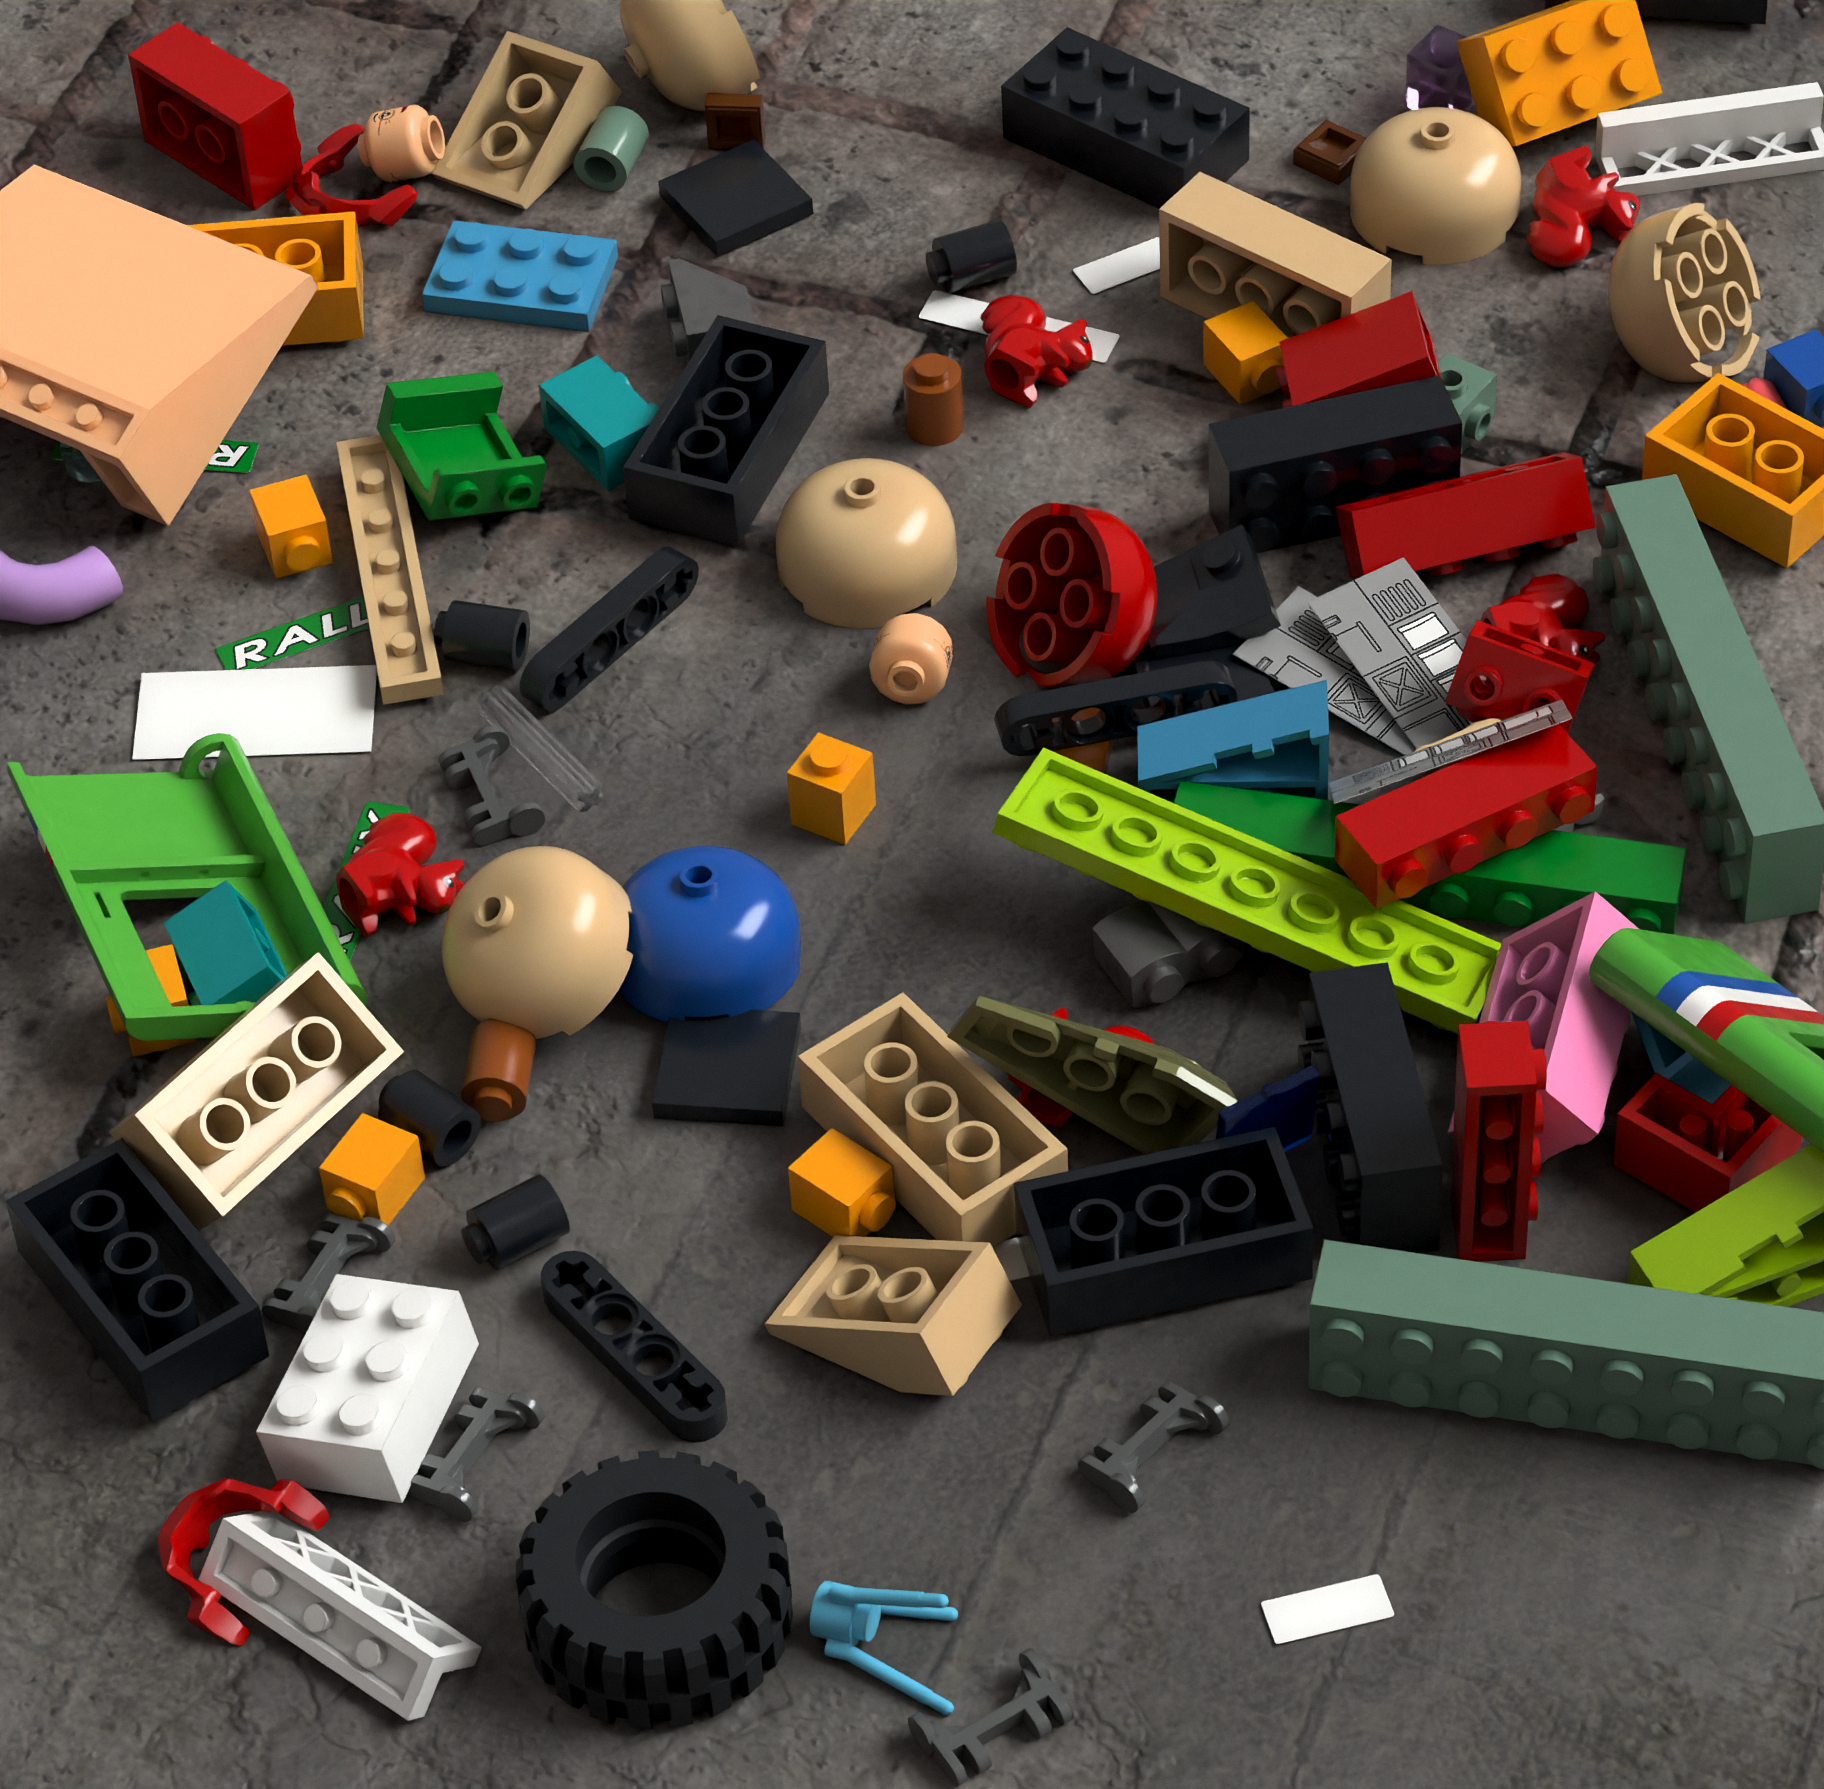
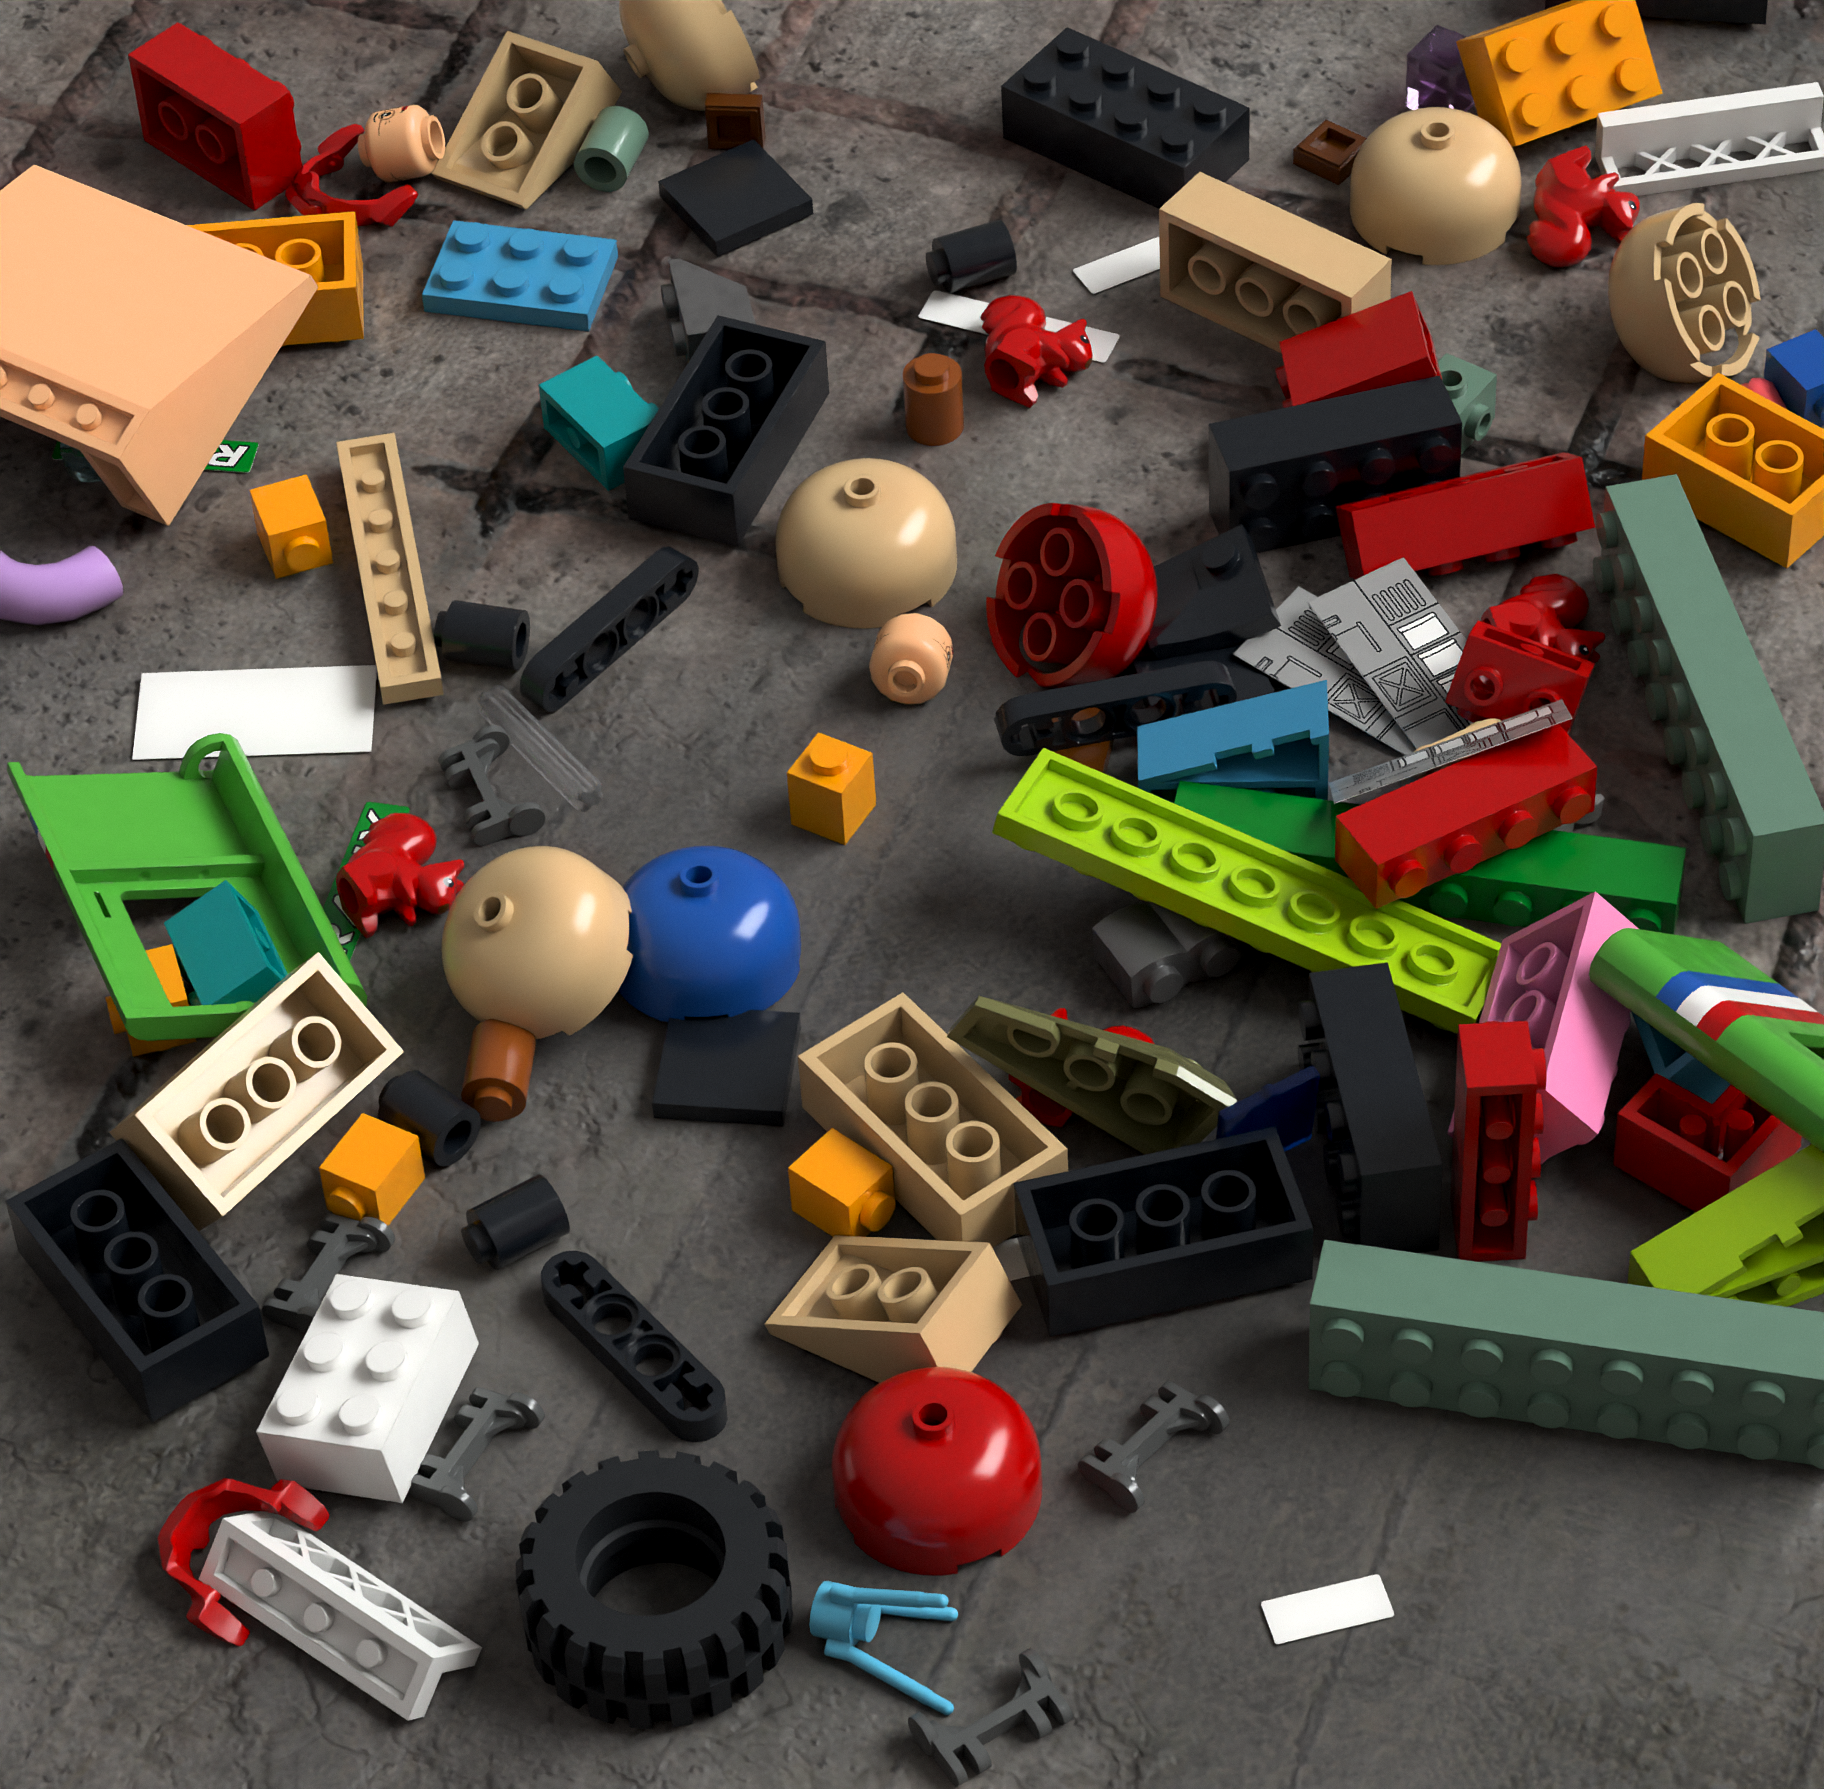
(295, 636): sticker -> none
(457, 447): green panel -> none
(936, 1471): none -> red cylinder
(1243, 351): light orange brick -> none

